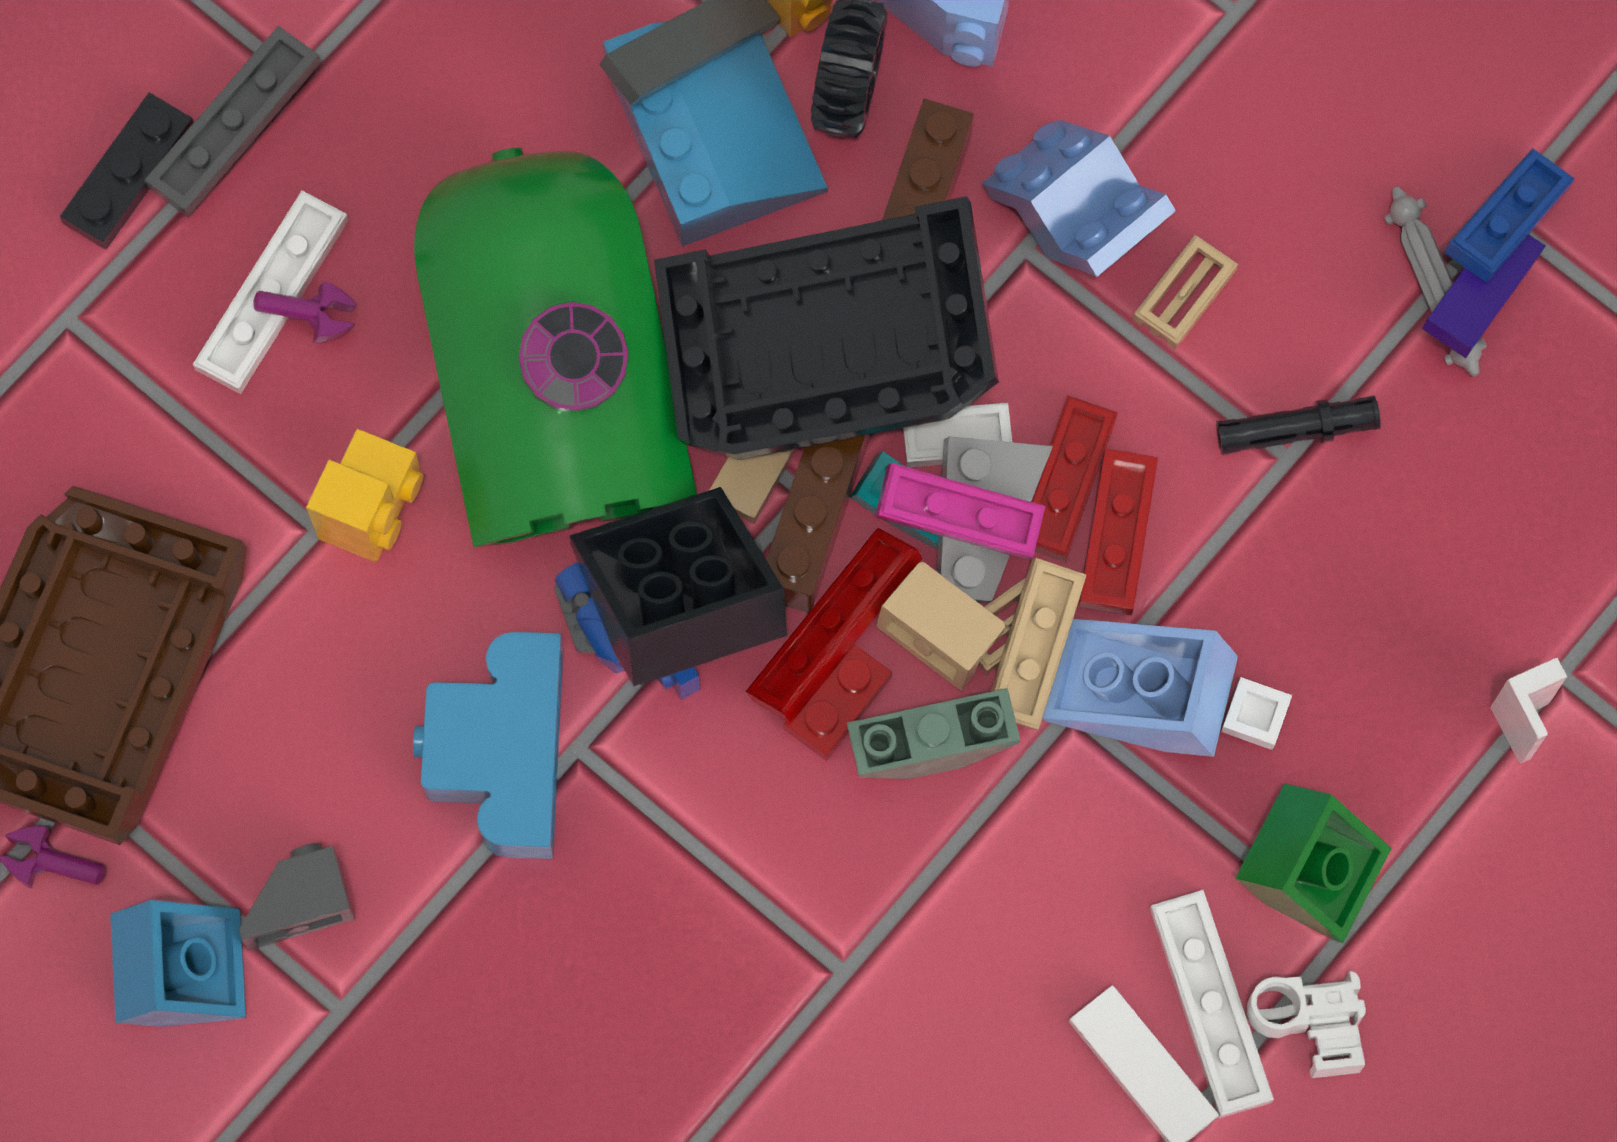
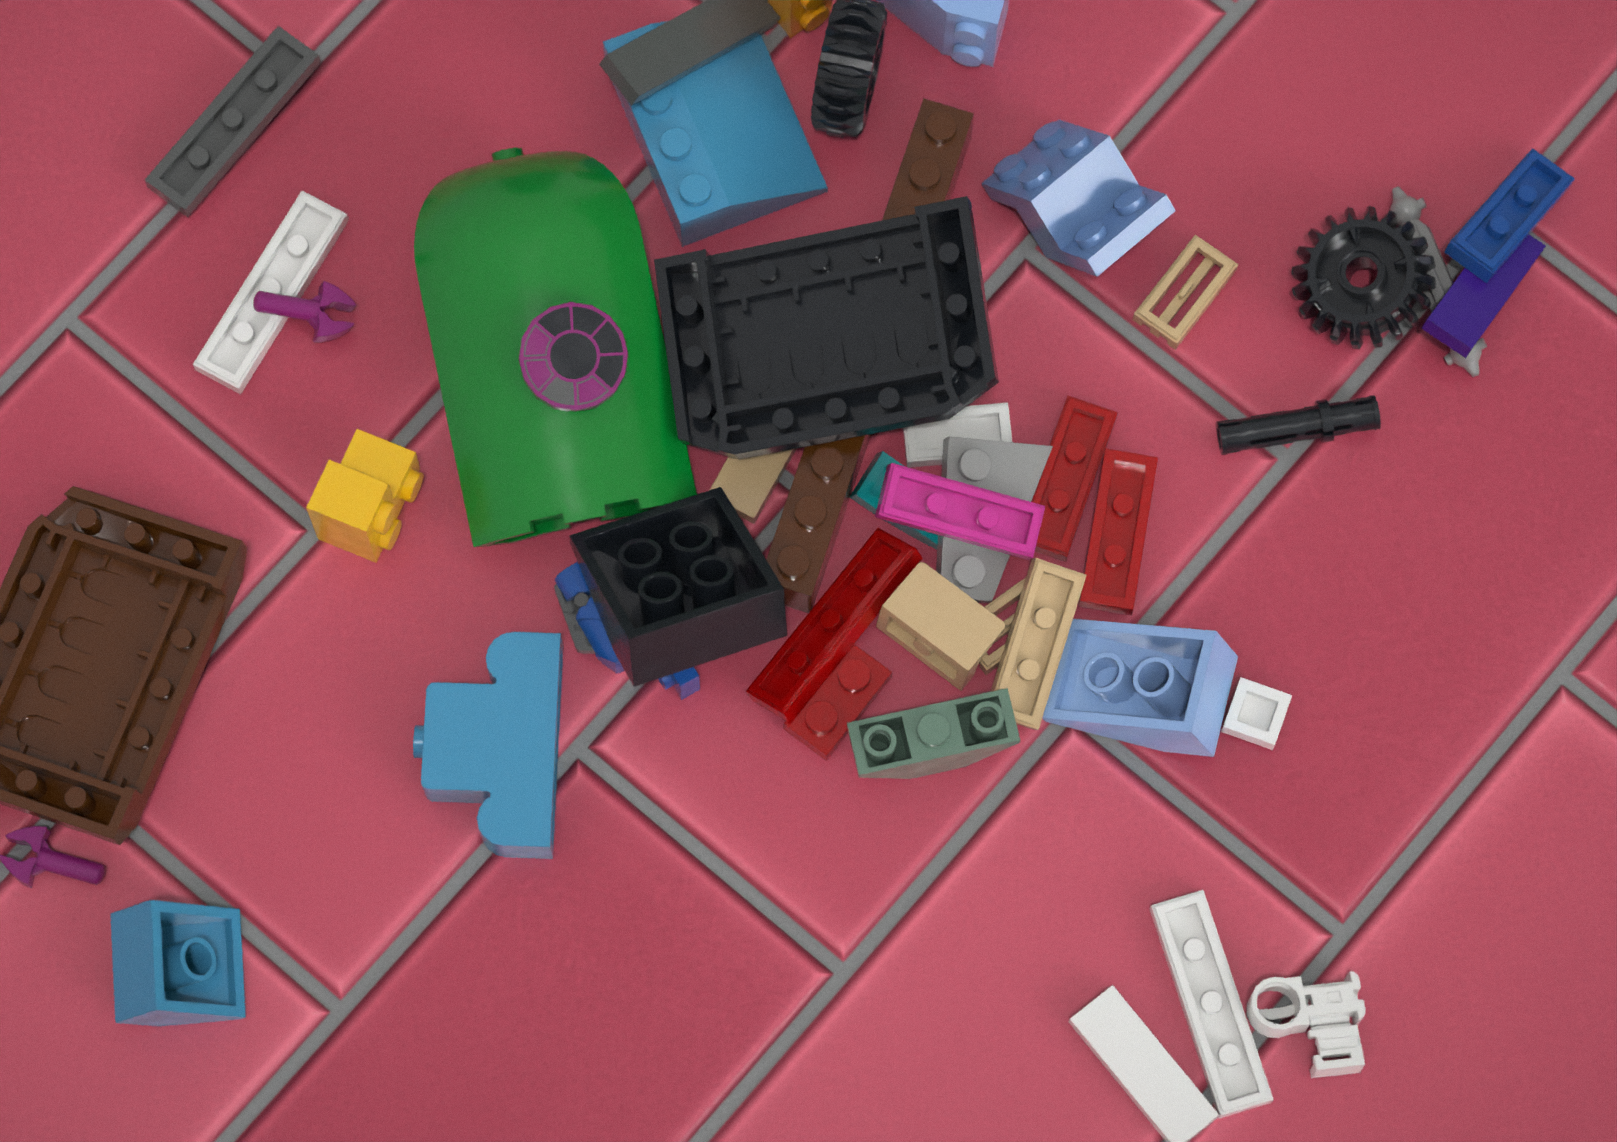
(119, 177): black plate -> none
(298, 898): dark grey slope -> none
(1314, 861): green slope -> none
(1369, 308): none -> black gear
(1517, 707): panel -> none

